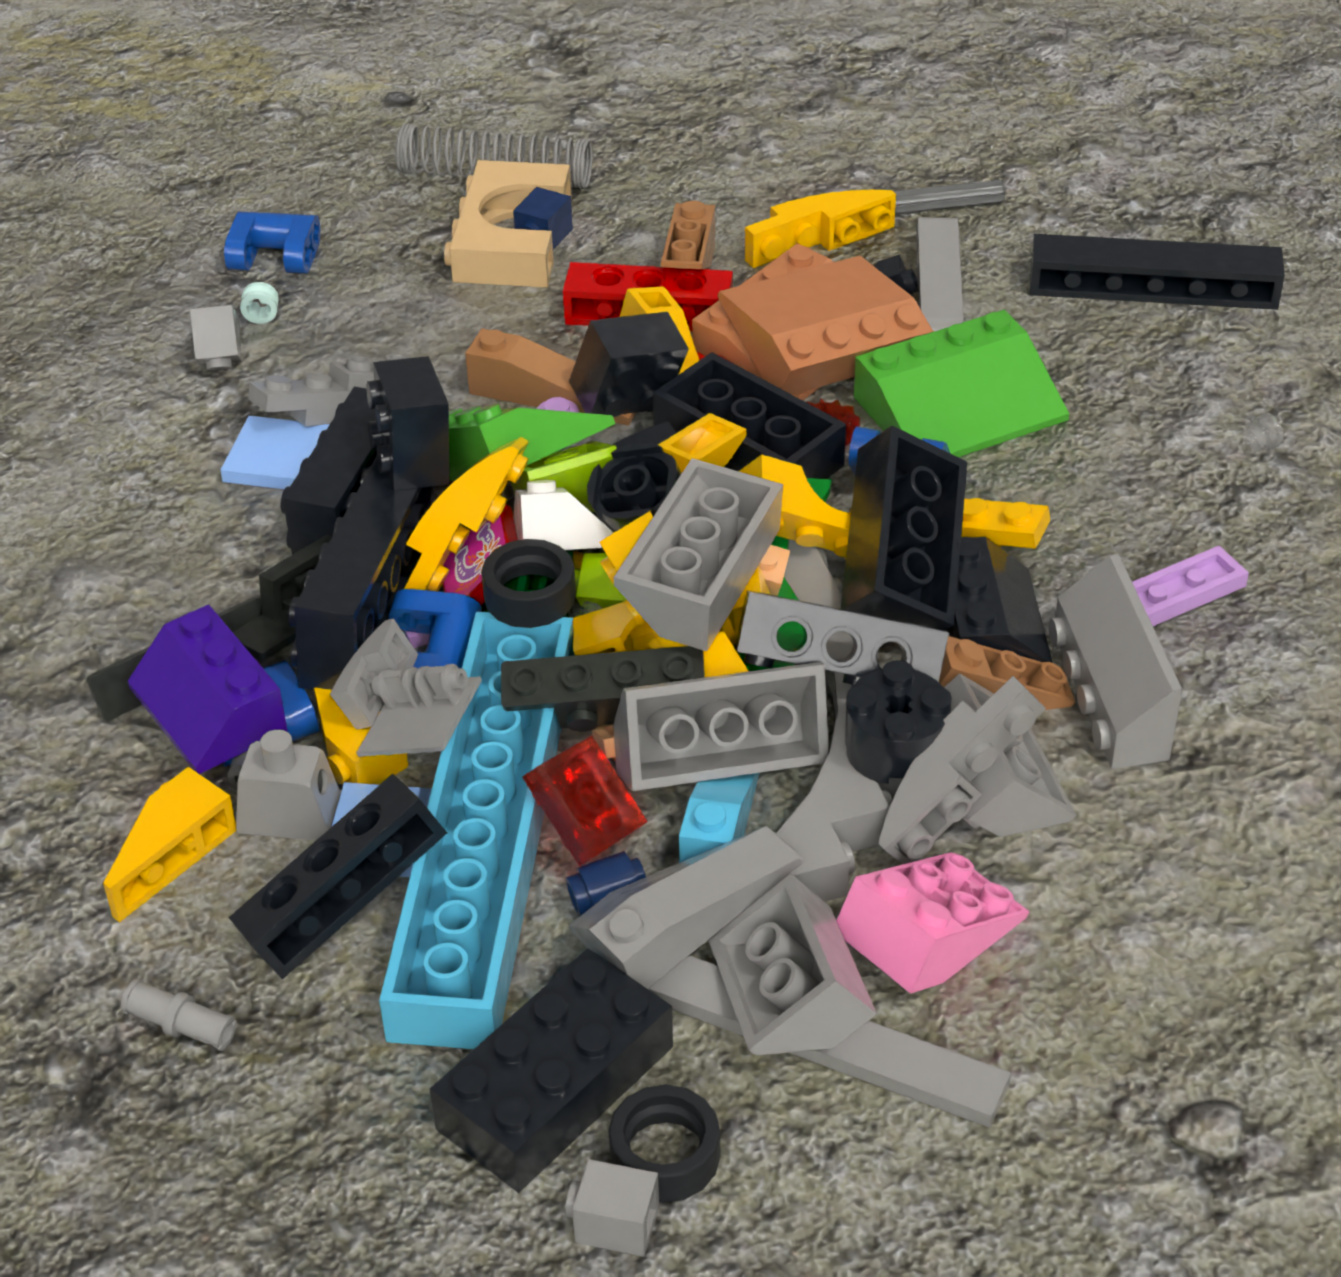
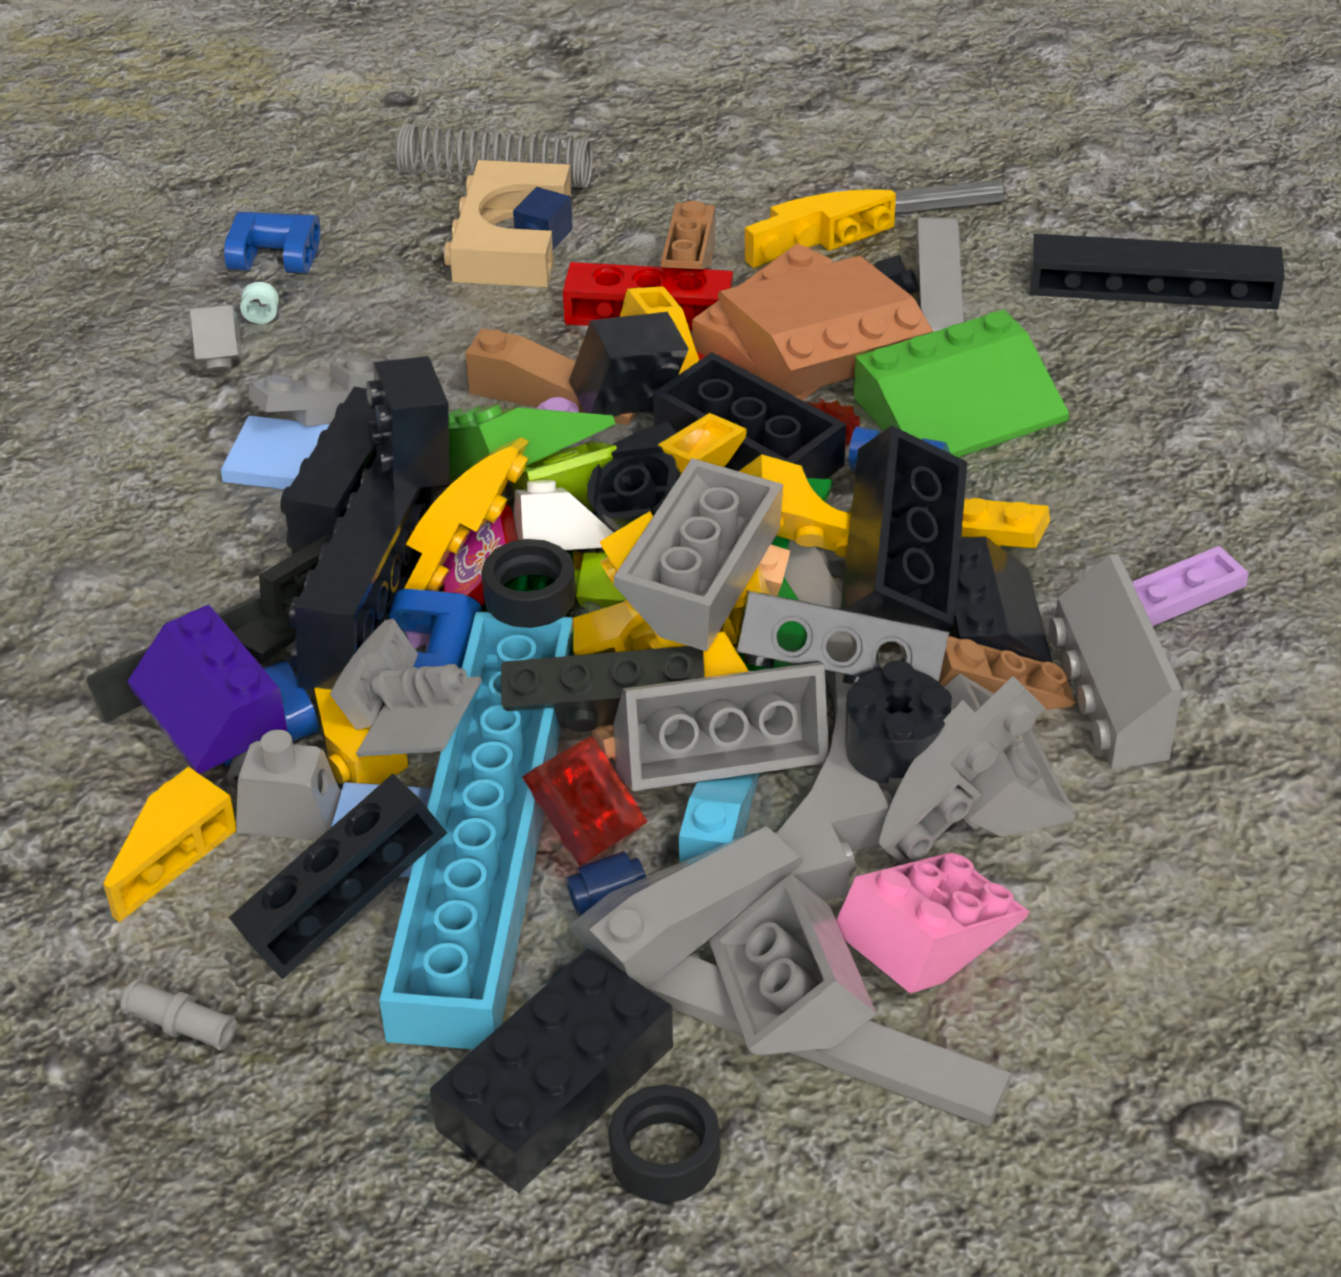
(614, 1207): light grey brick -> none

